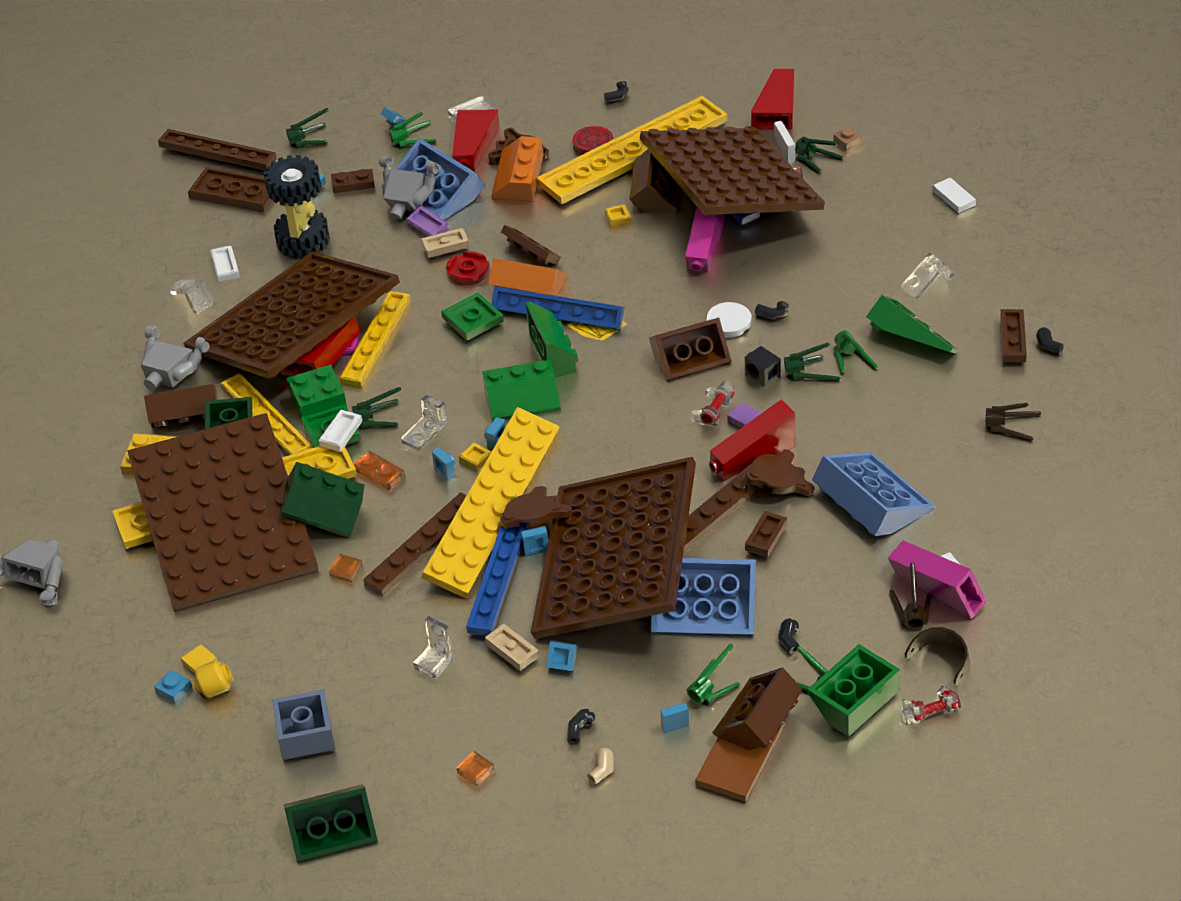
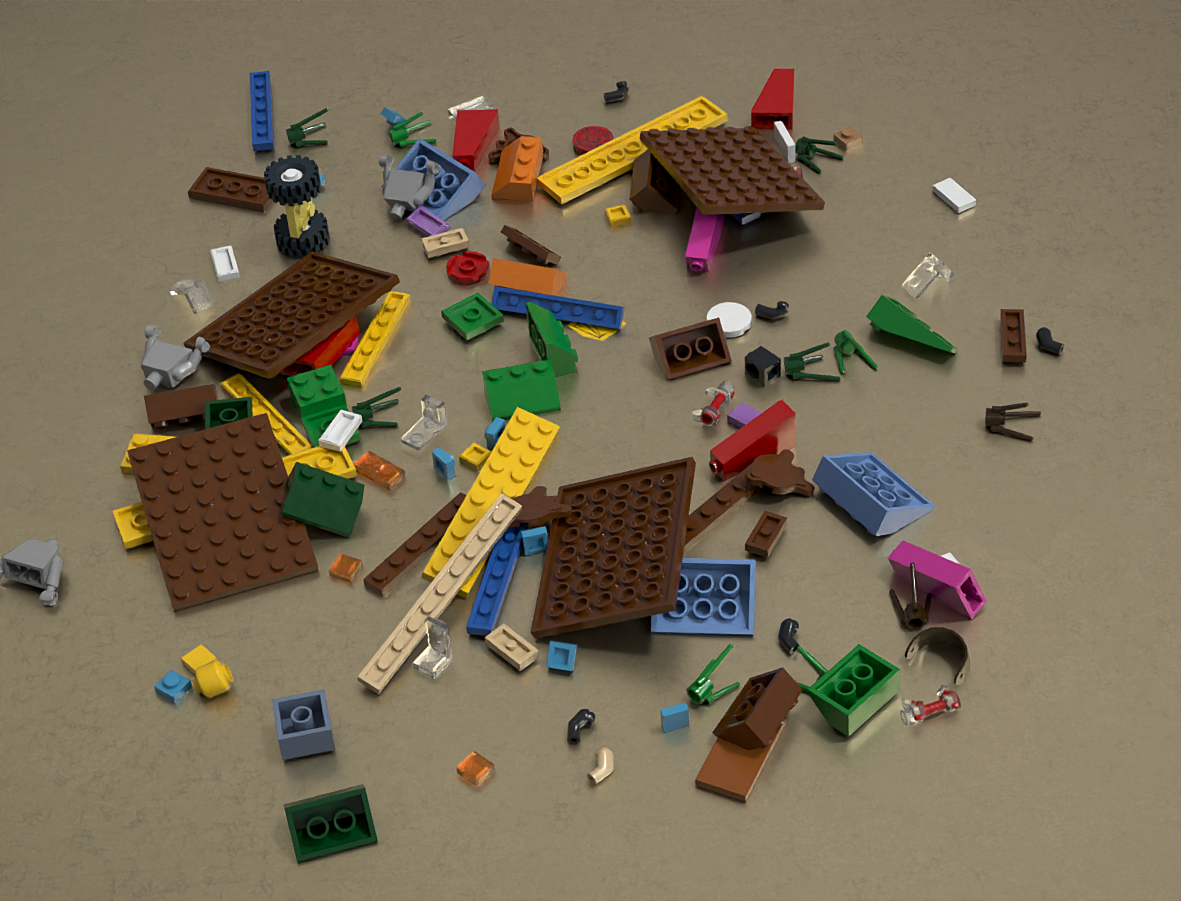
(216, 149): reddish brown plate -> none
(261, 111): none -> blue plate
(352, 180): reddish brown plate -> none
(439, 593): none -> tan plate

